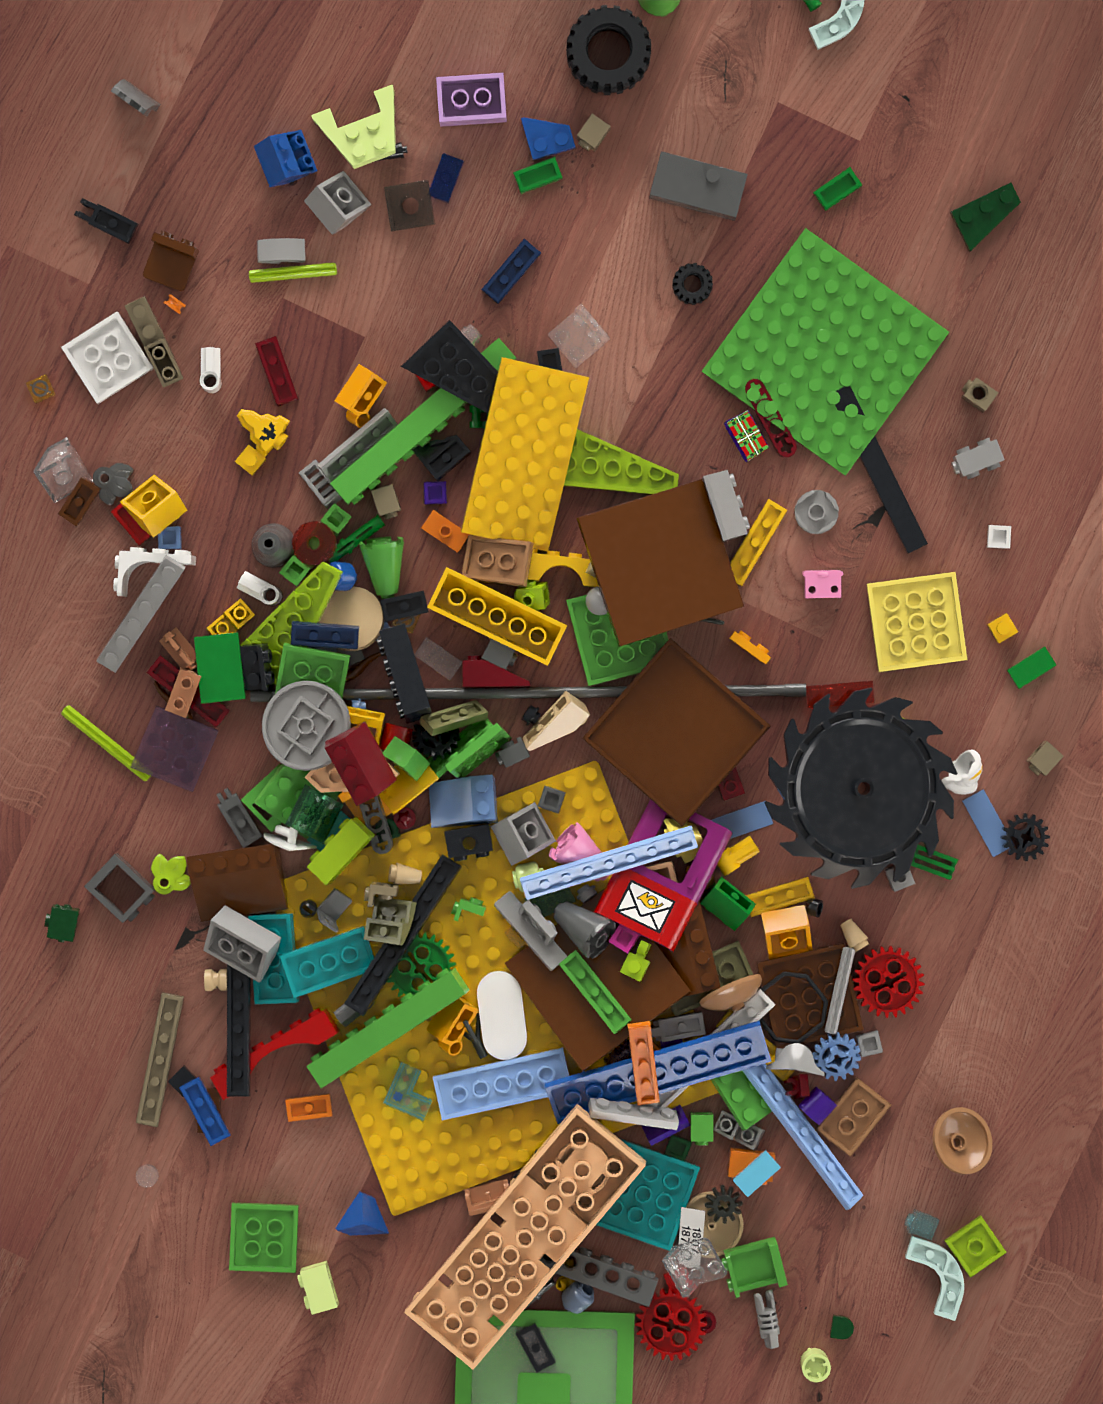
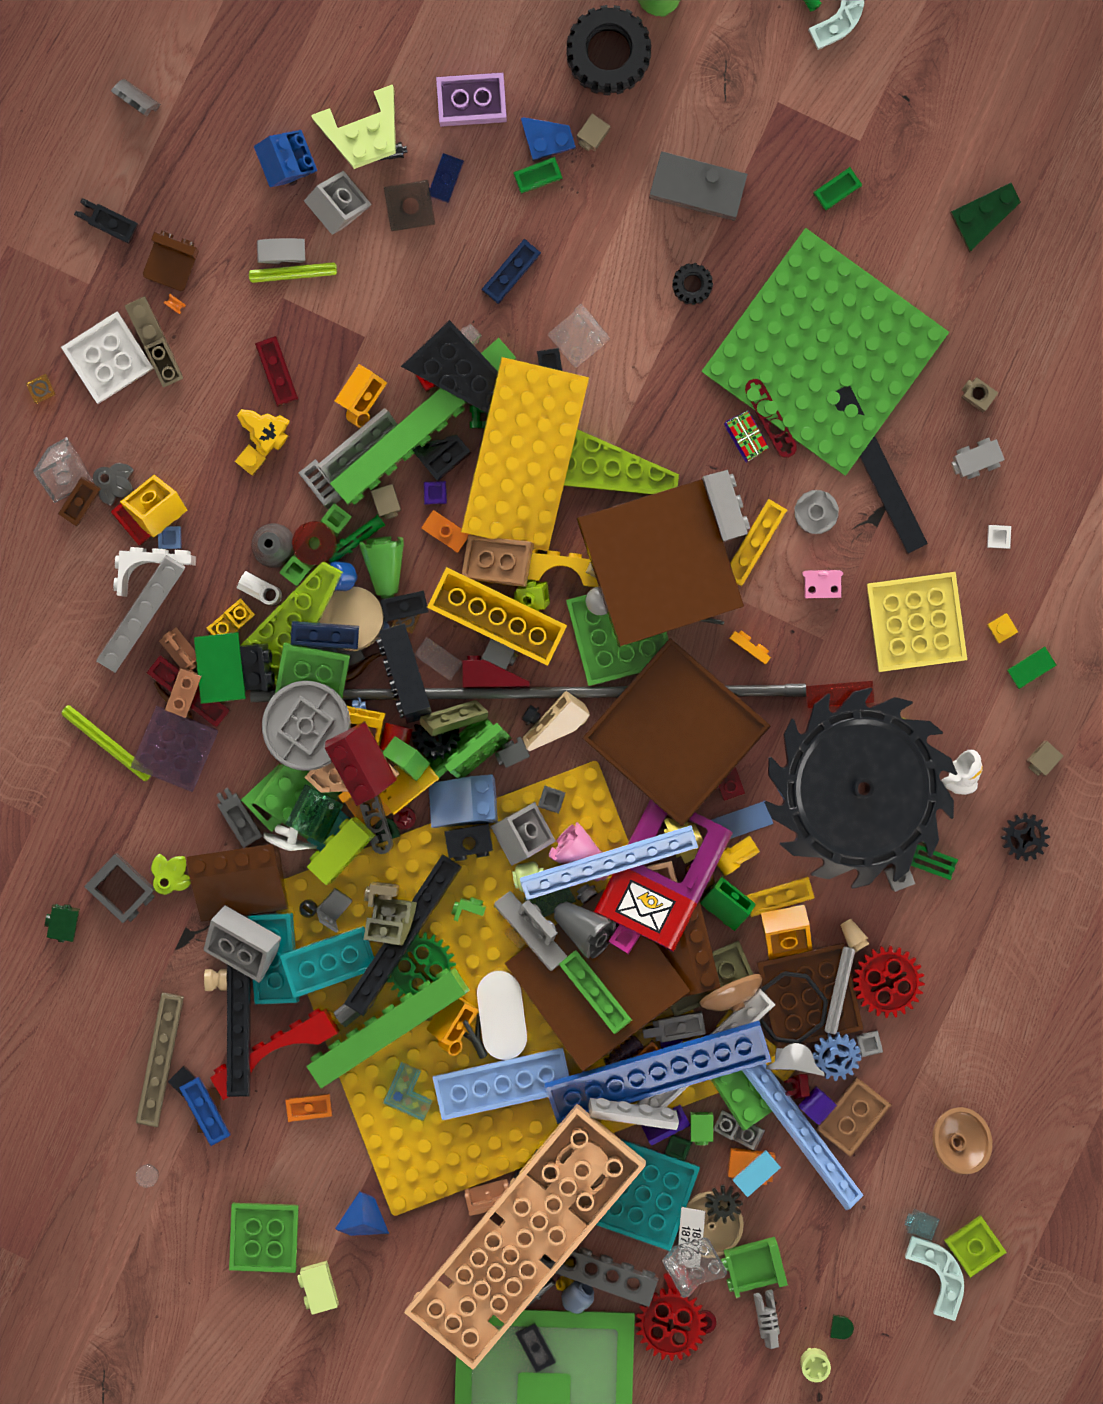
(211, 368): white piece -> none
(403, 874): tan cone -> none
(636, 964): lime plate -> none
(643, 1063): orange tile -> none
(815, 907): black hinge -> none
(986, 821): medium blue sticker -> none

